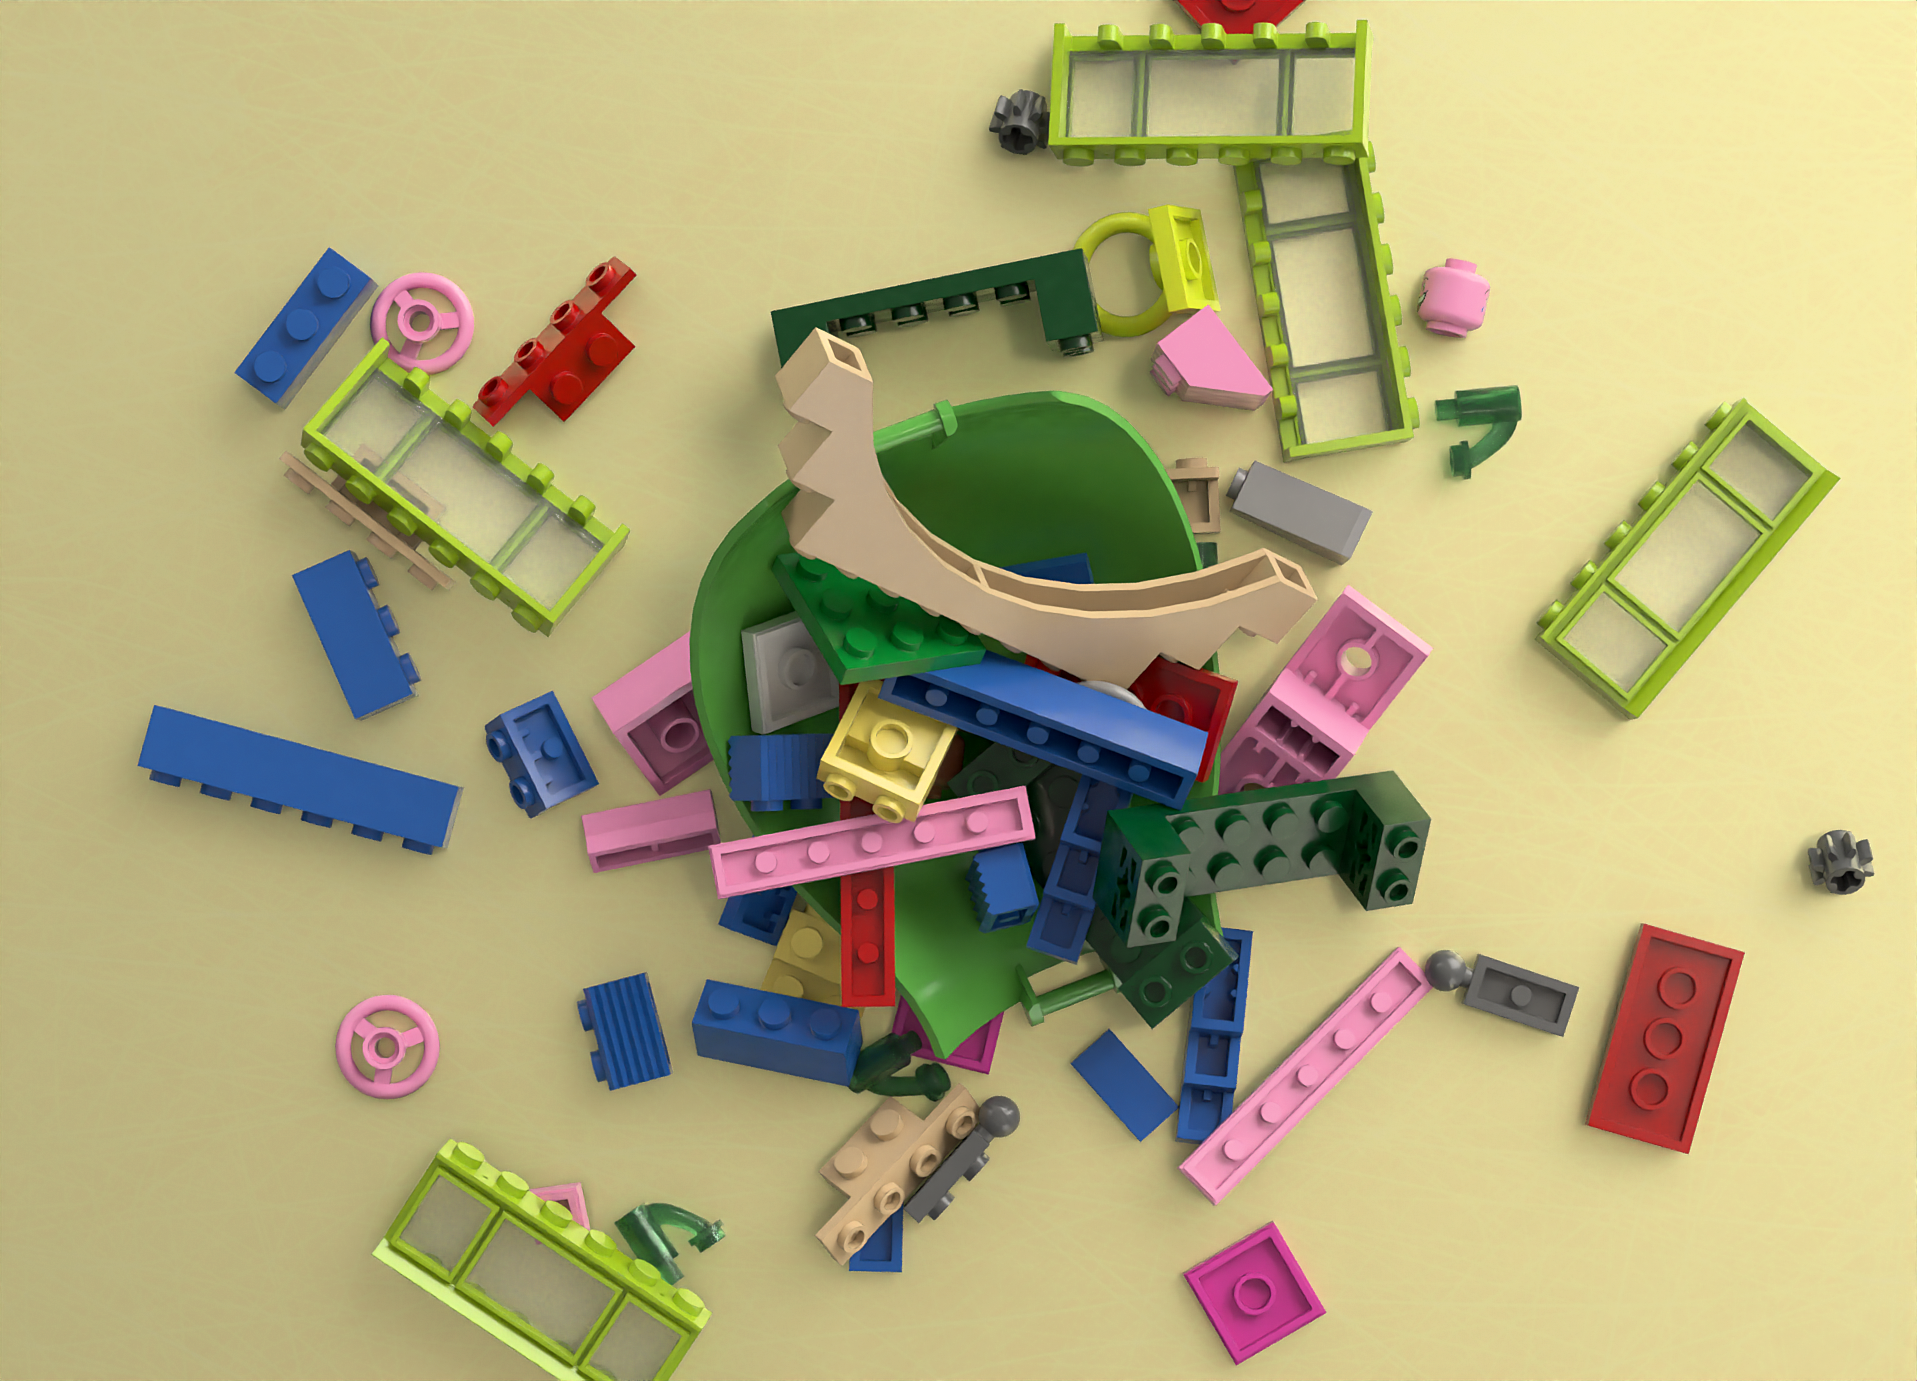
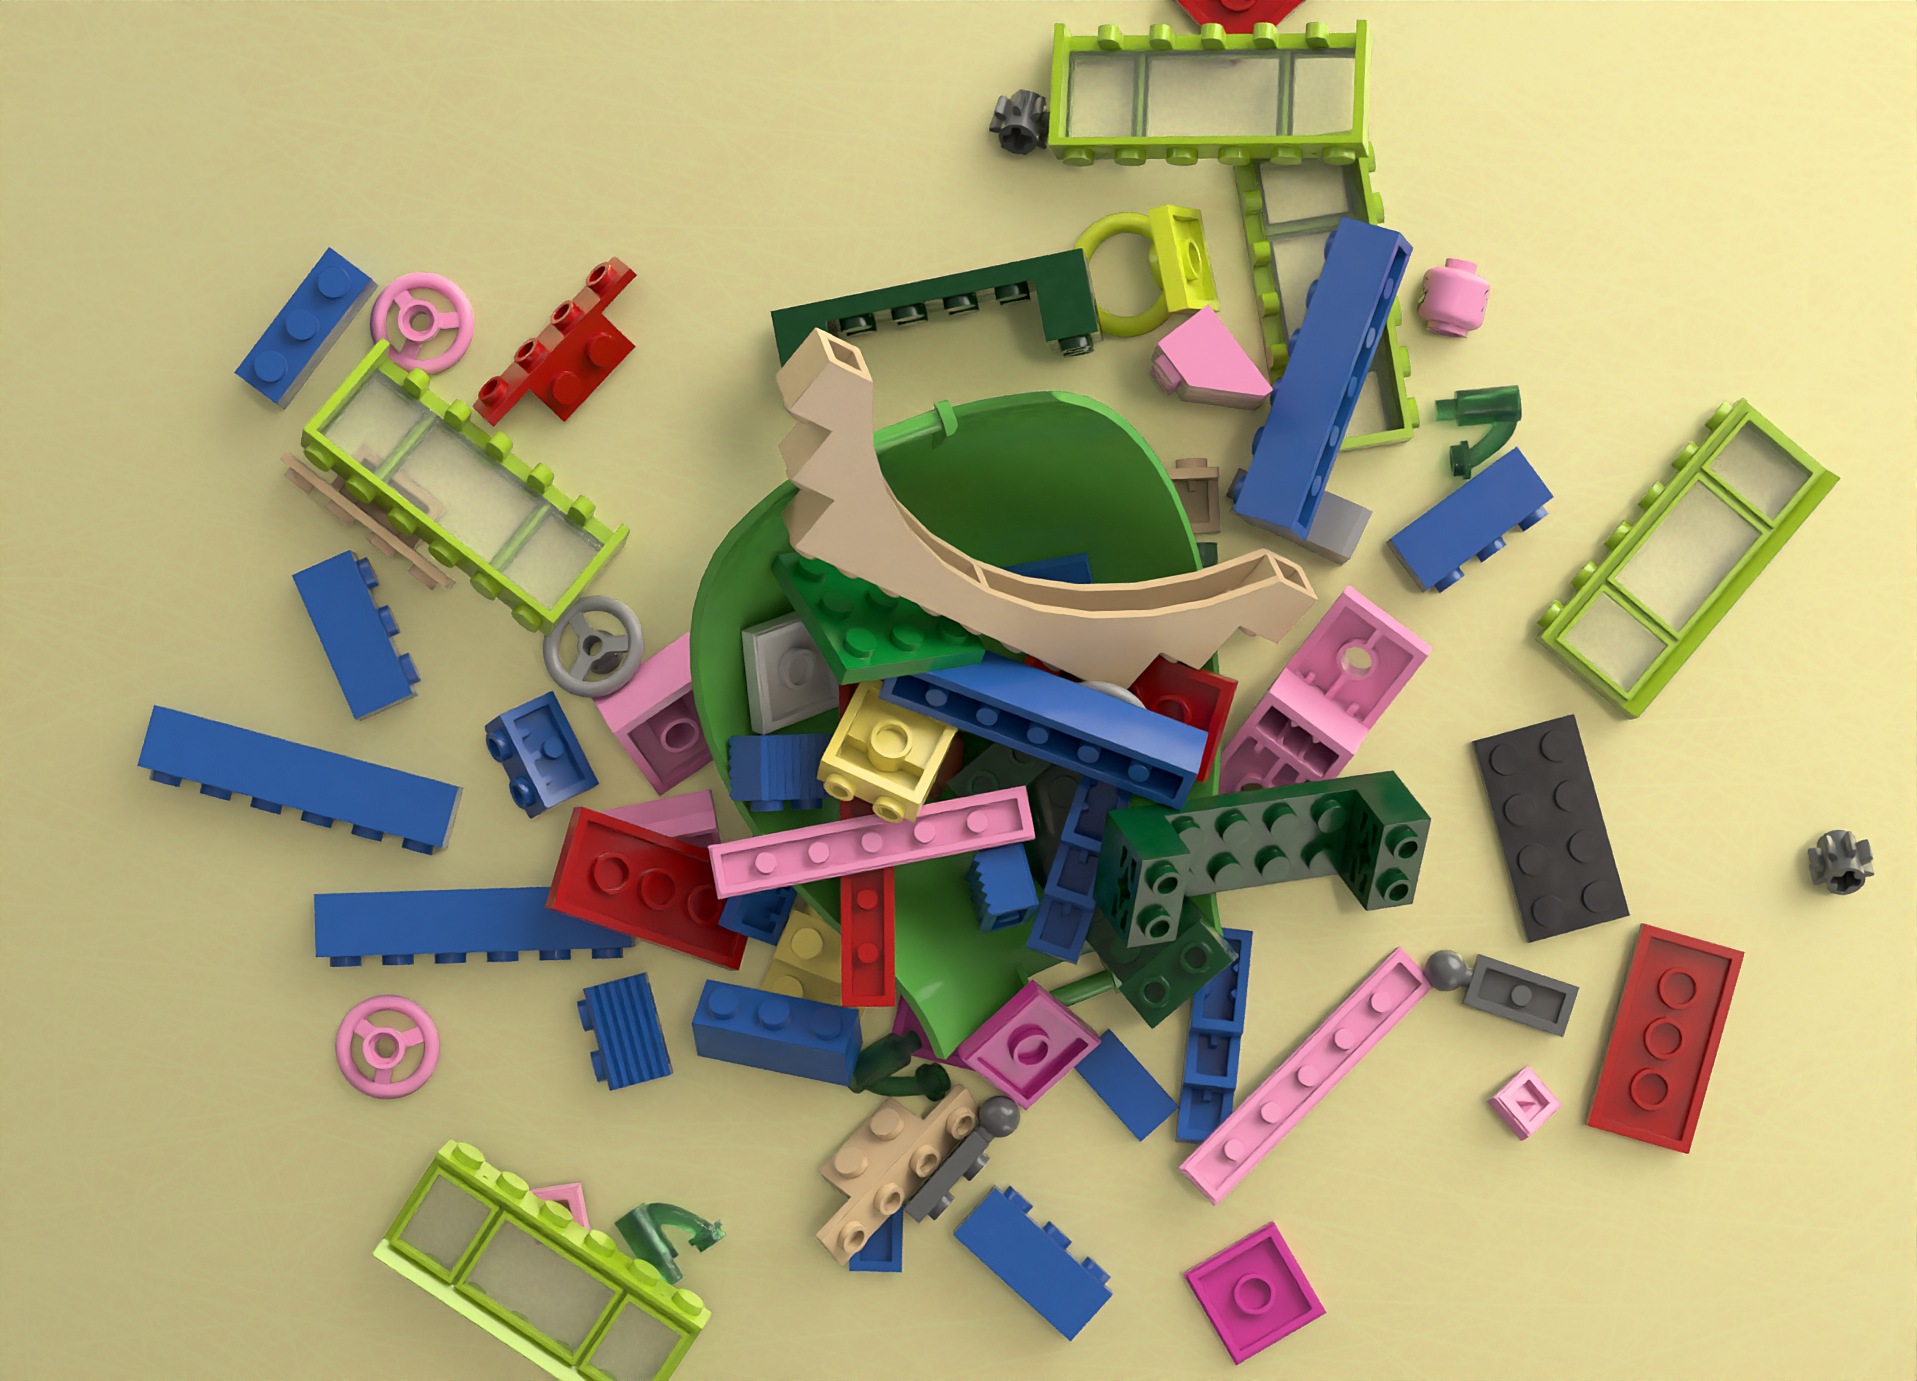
(452, 925): none -> blue brick
(609, 656): none -> light grey piece
(643, 888): none -> red plate
(1029, 1045): none -> dark pink tile
(1034, 1260): none -> blue brick
(1322, 378): none -> blue brick
(1471, 522): none -> blue brick
(1524, 1103): none -> bright pink tile
(1550, 828): none -> black plate

